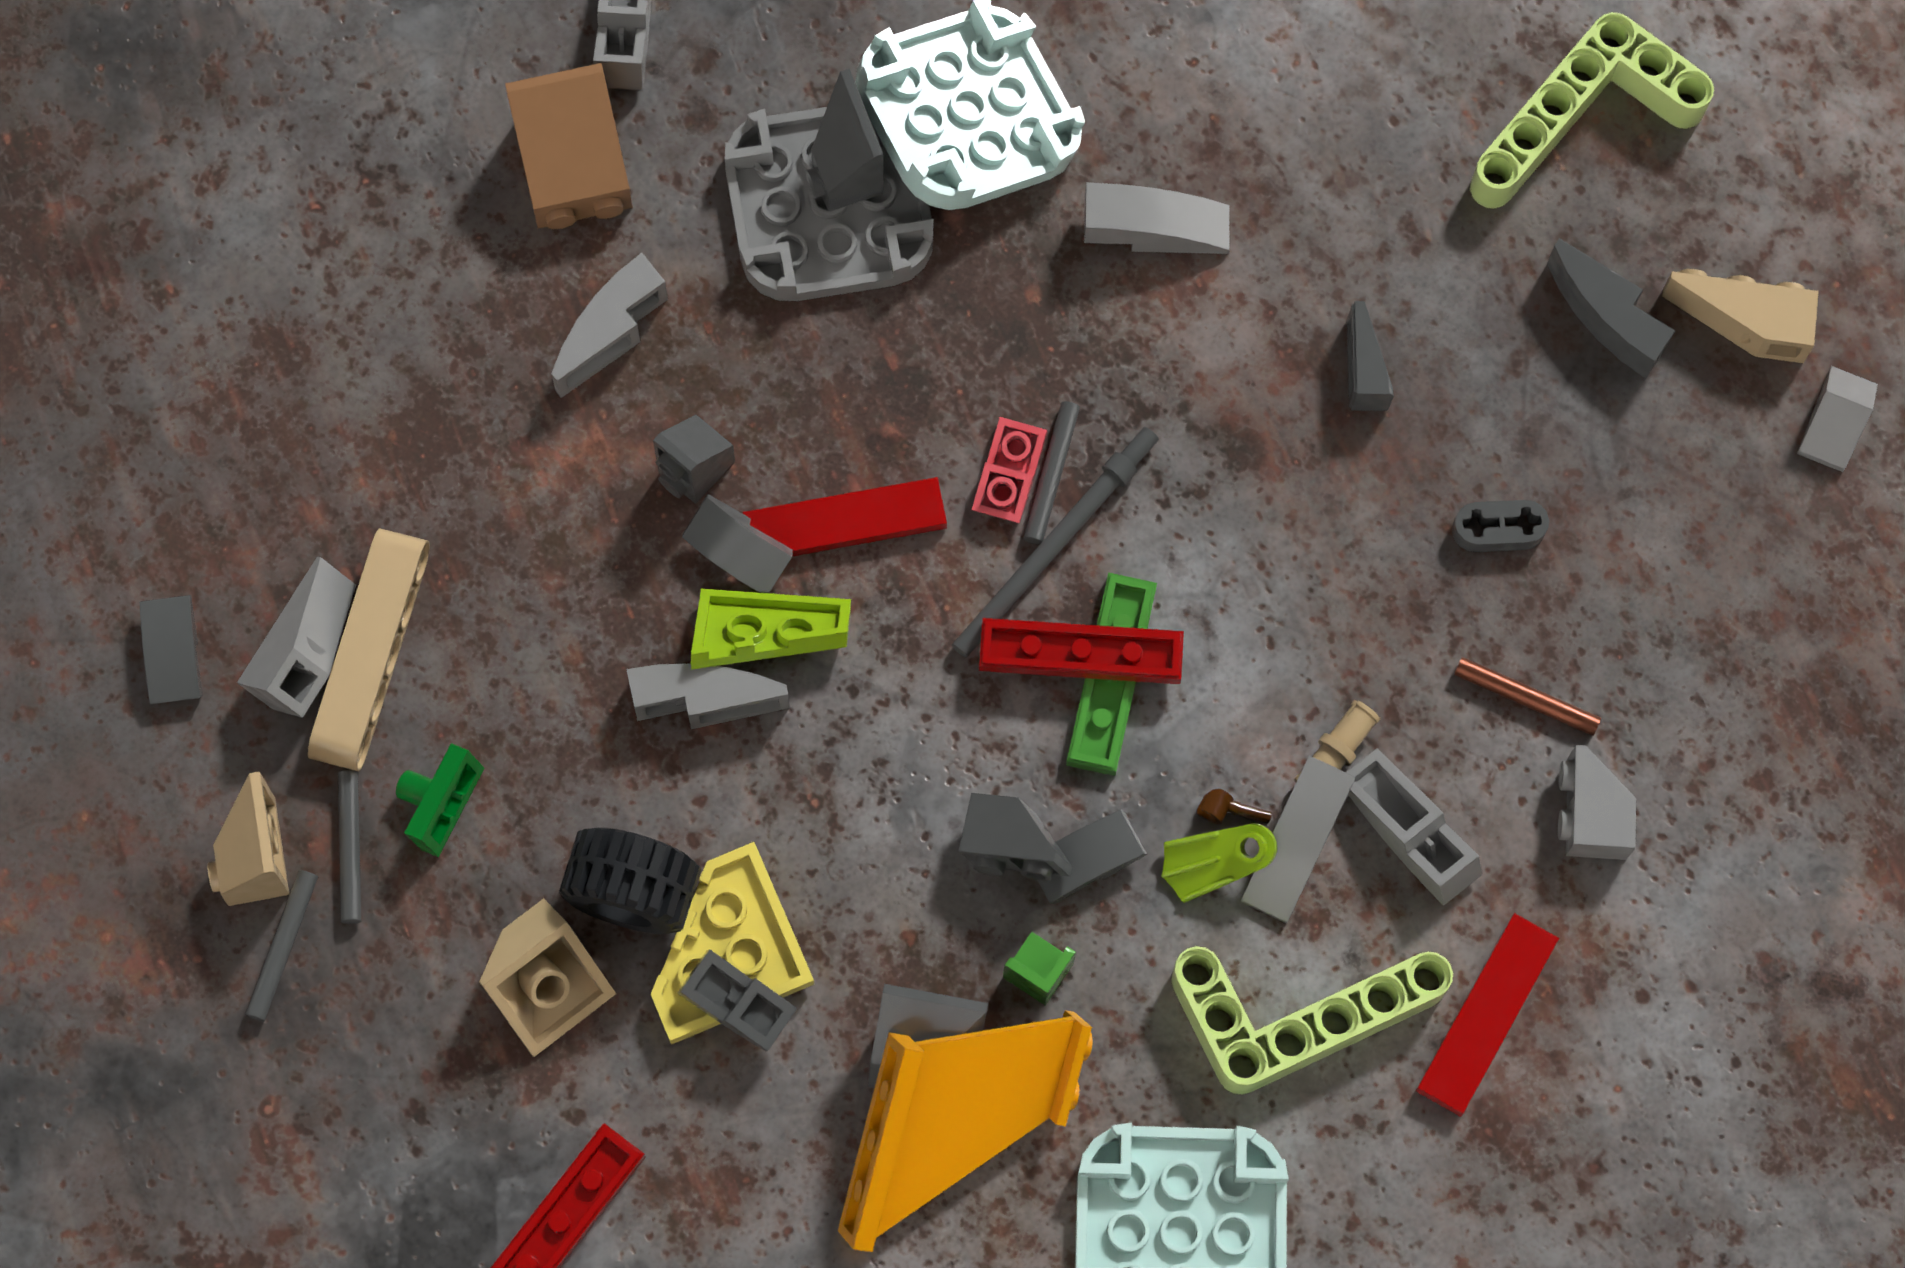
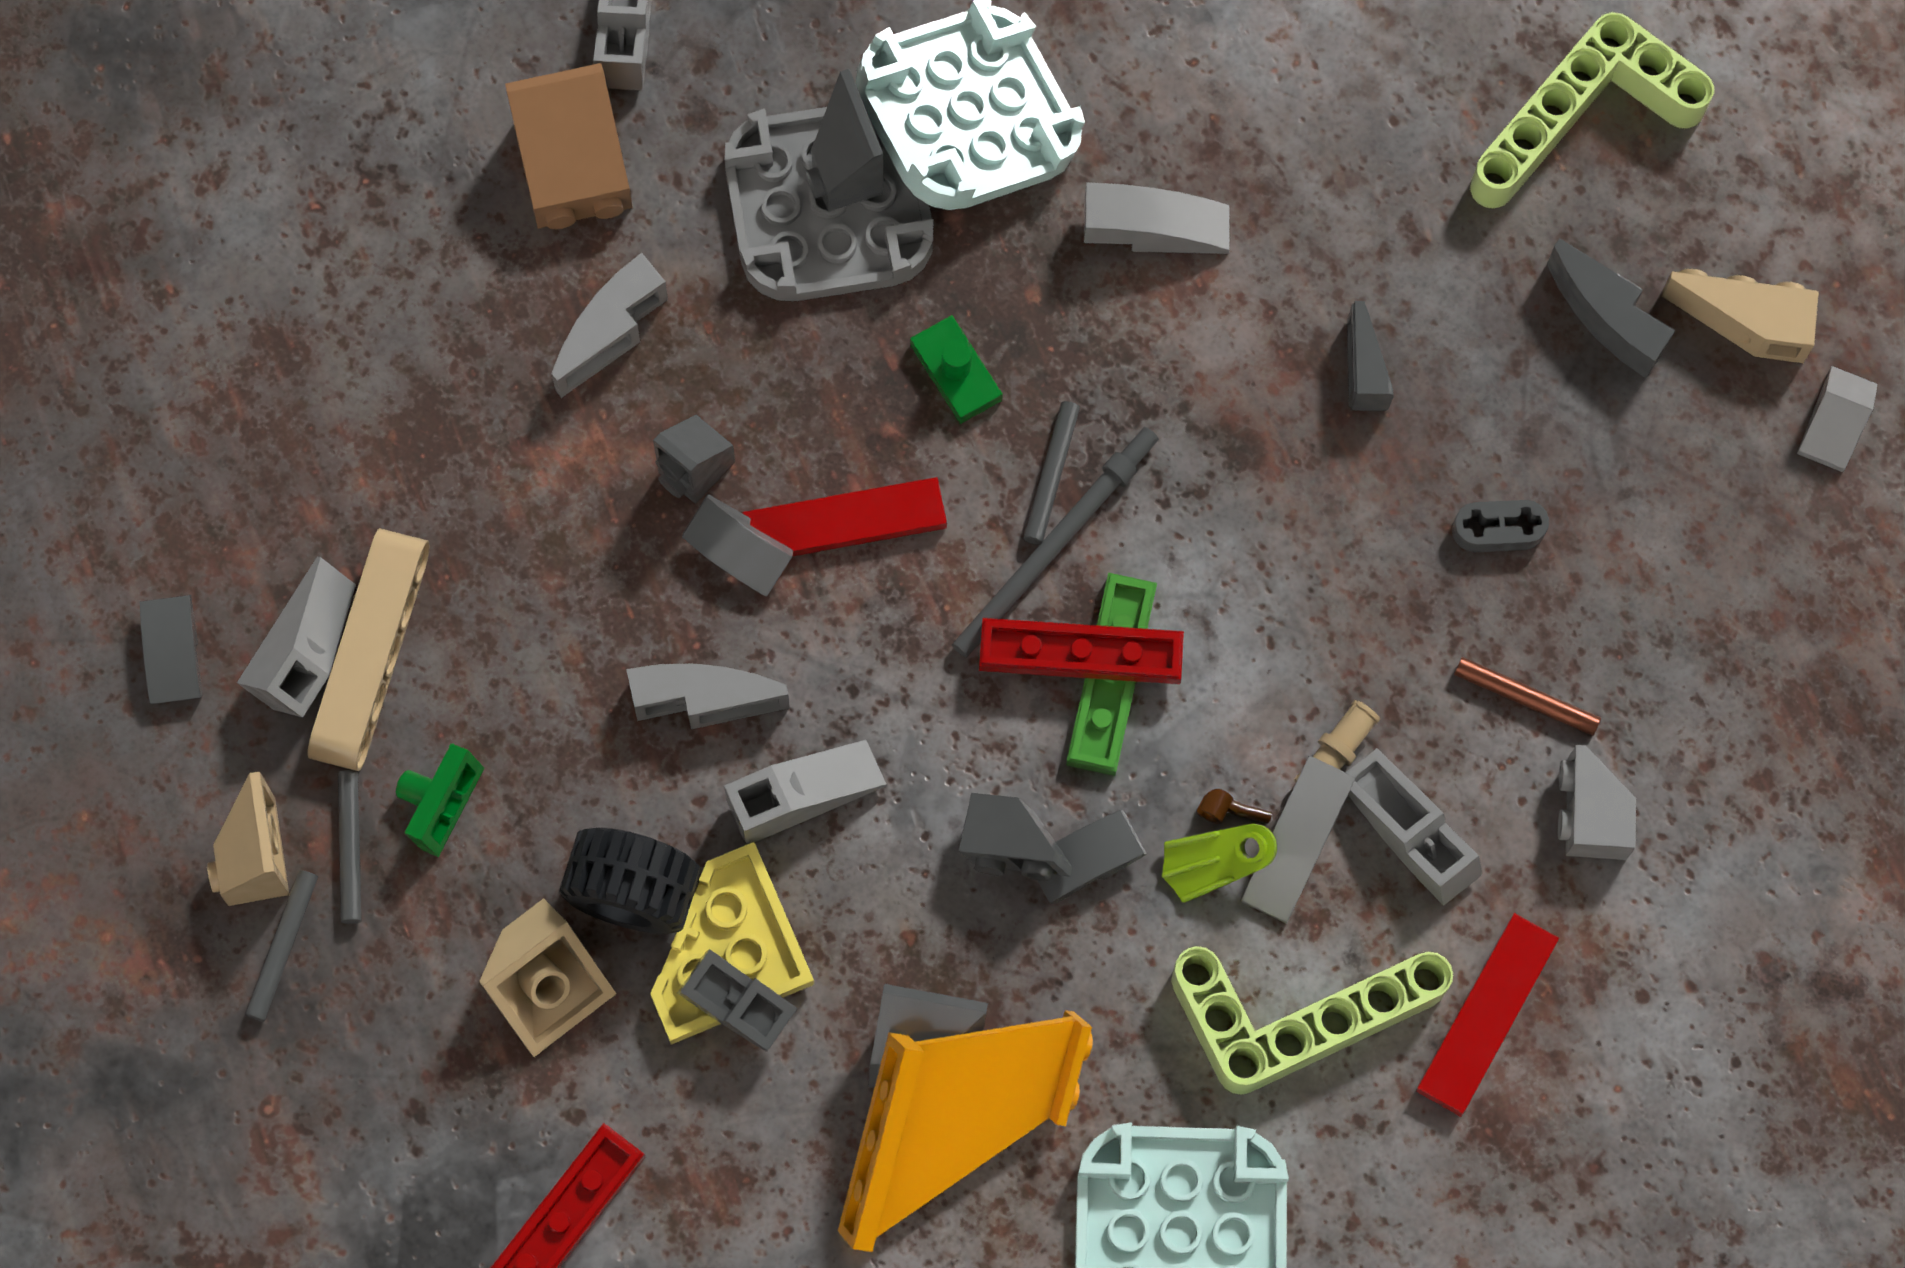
(765, 625): lime wing -> none
(801, 789): none -> light grey slope
(956, 369): none -> green tile
(1009, 470): coral slope -> none
(1039, 968): bright green panel -> none

